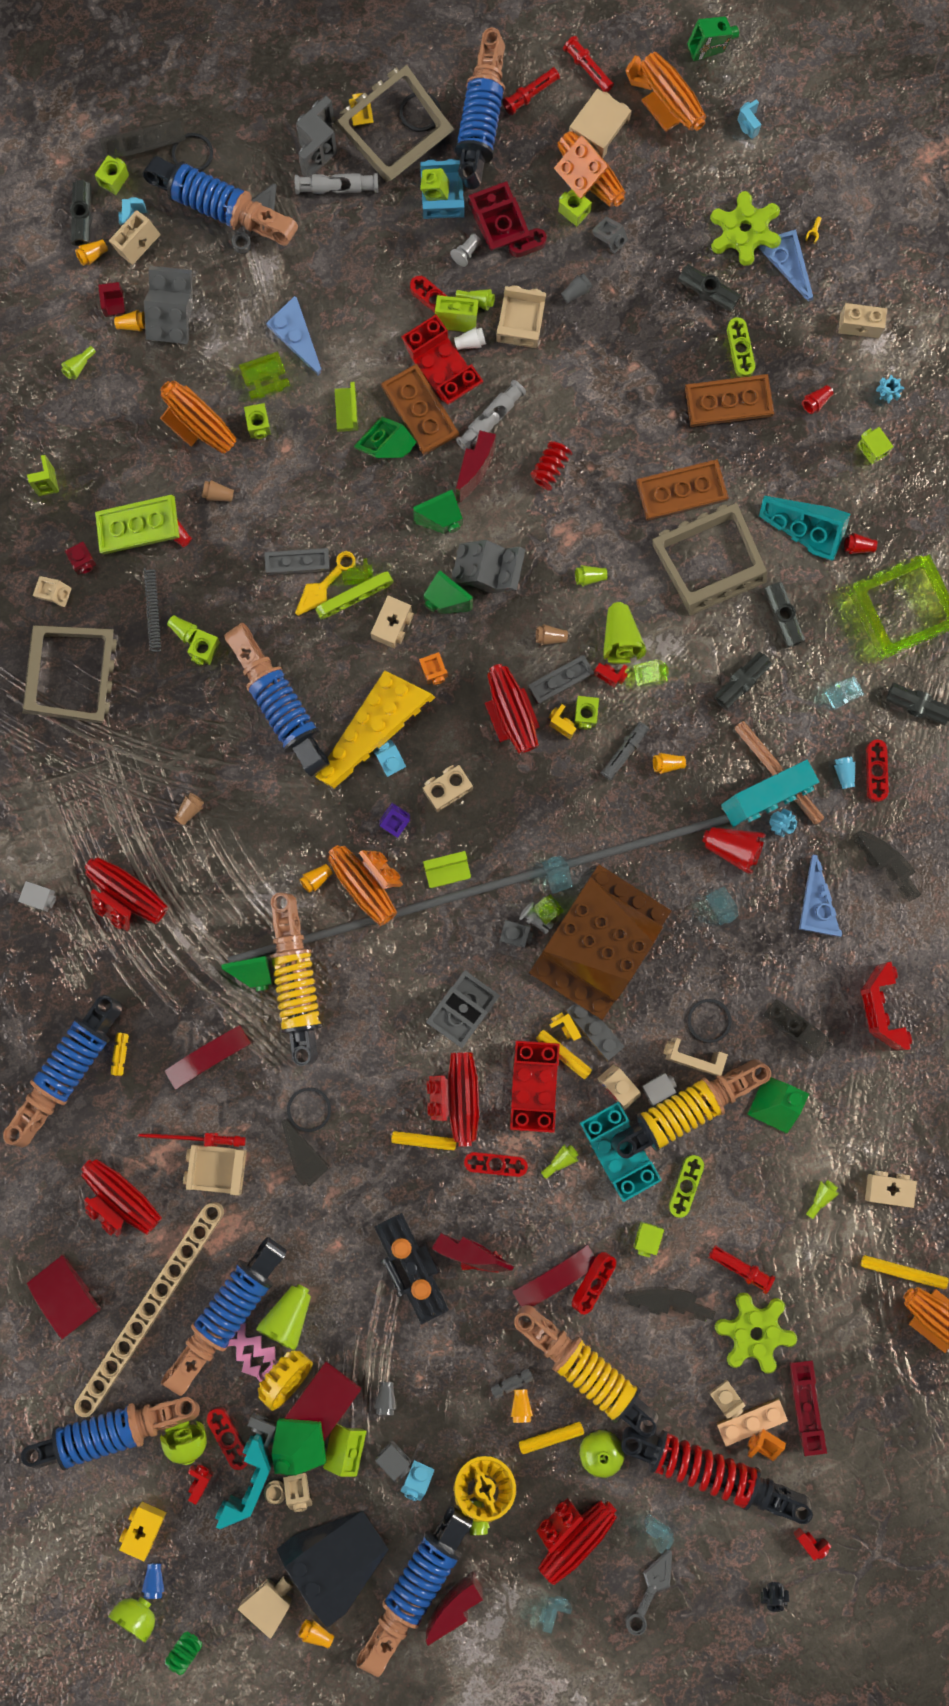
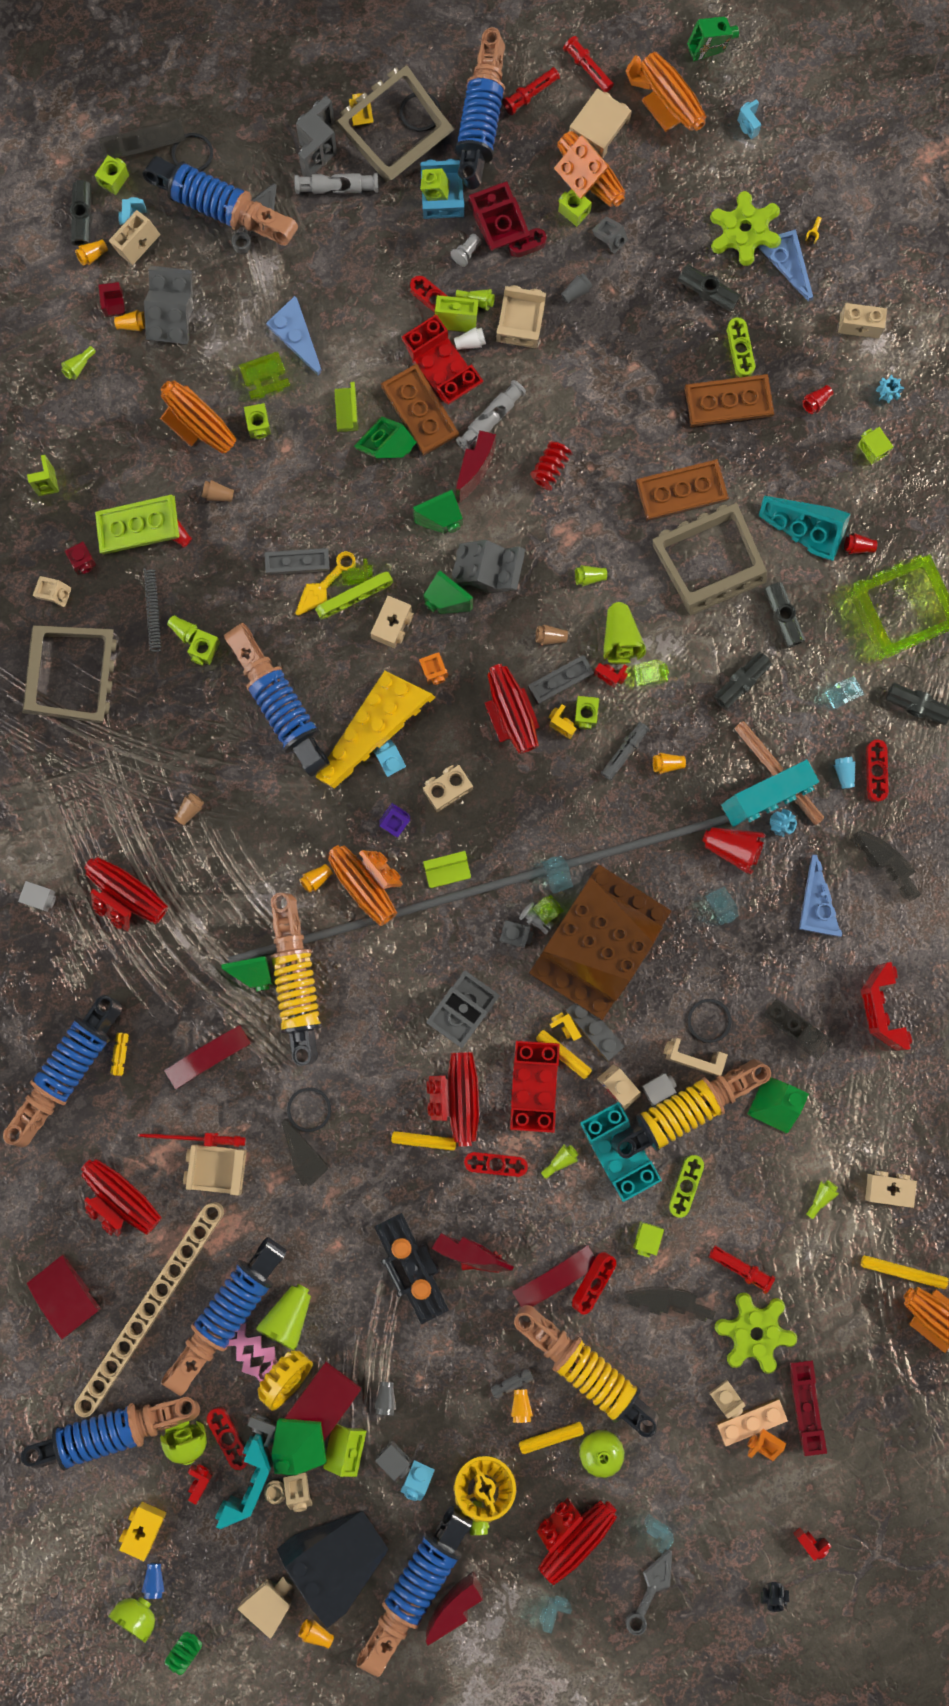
(720, 1475): piece -> none

